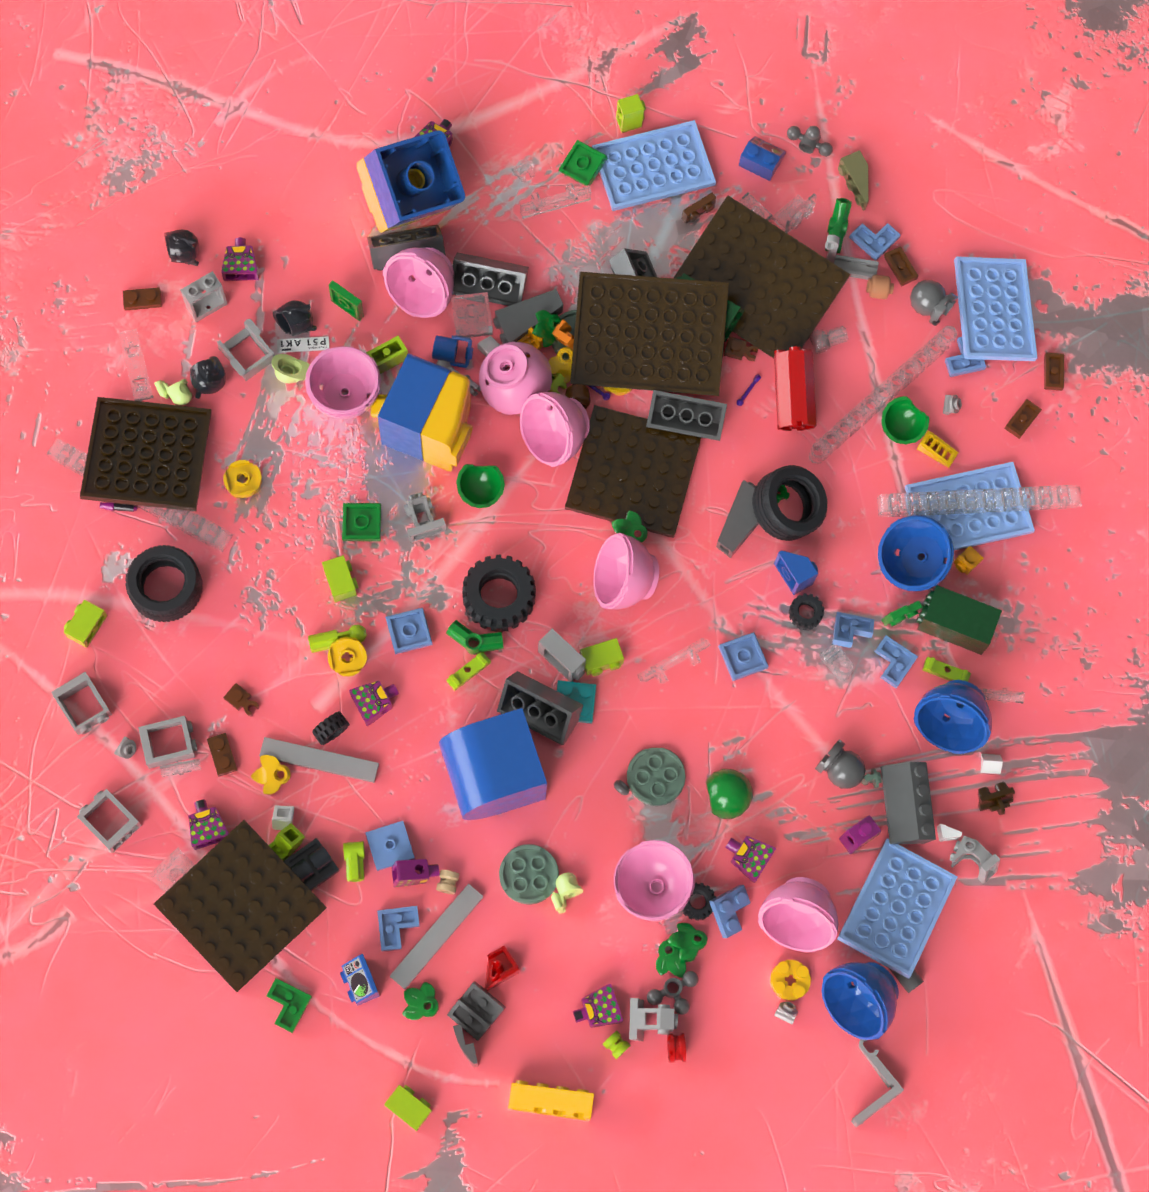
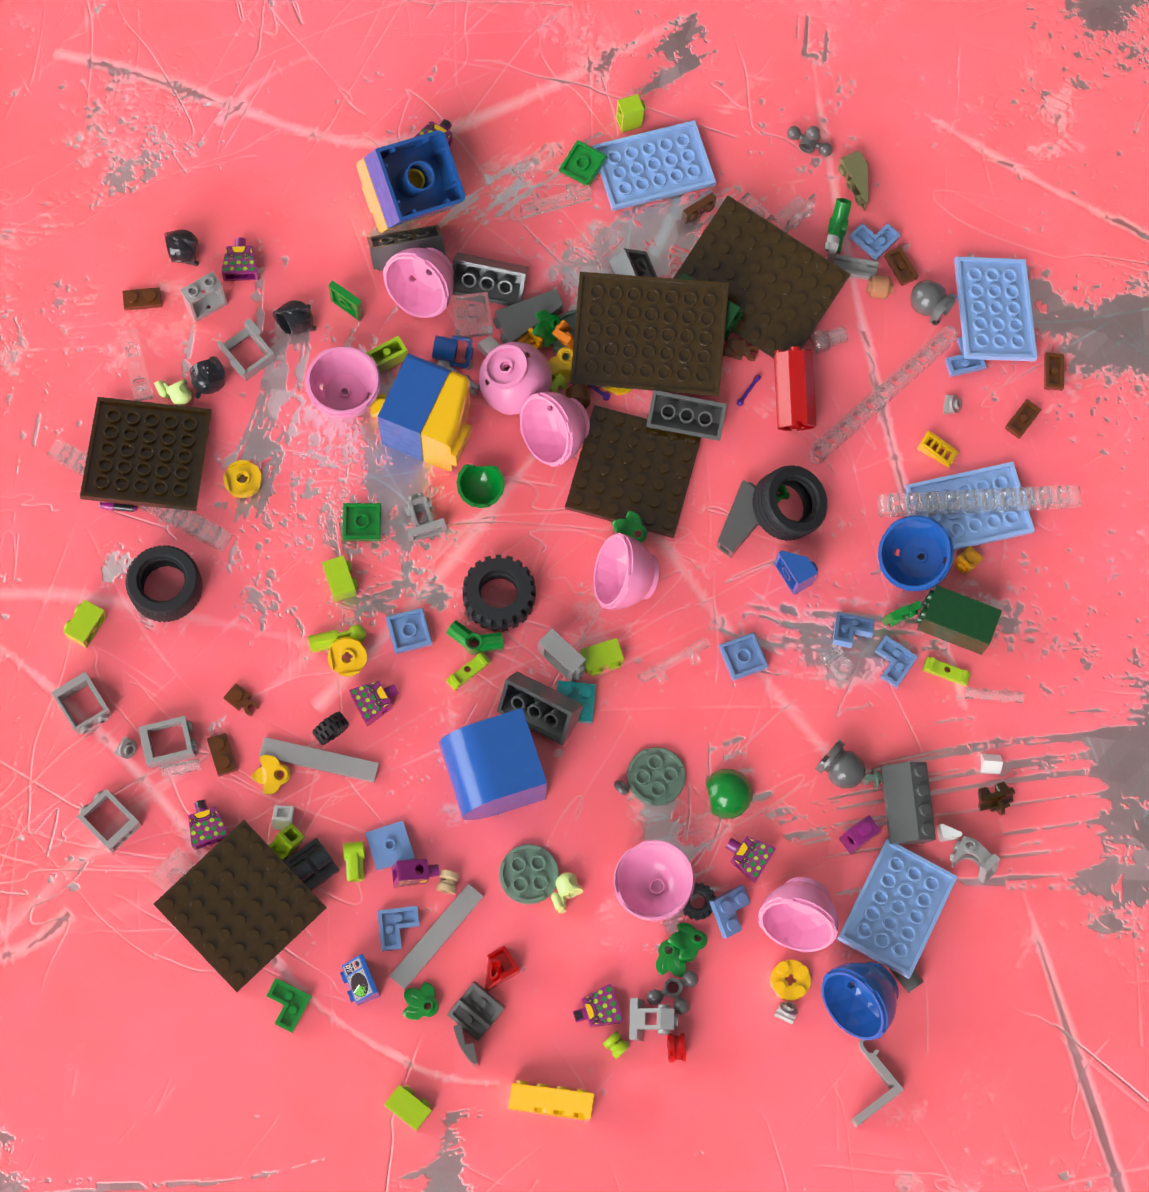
(289, 368): yellowish green piece -> none
(302, 344): white sticker -> none
(761, 158): blue slope -> none
(804, 622): black tyre -> none
(903, 421): green cylinder -> none
(968, 722): blue piece -> none

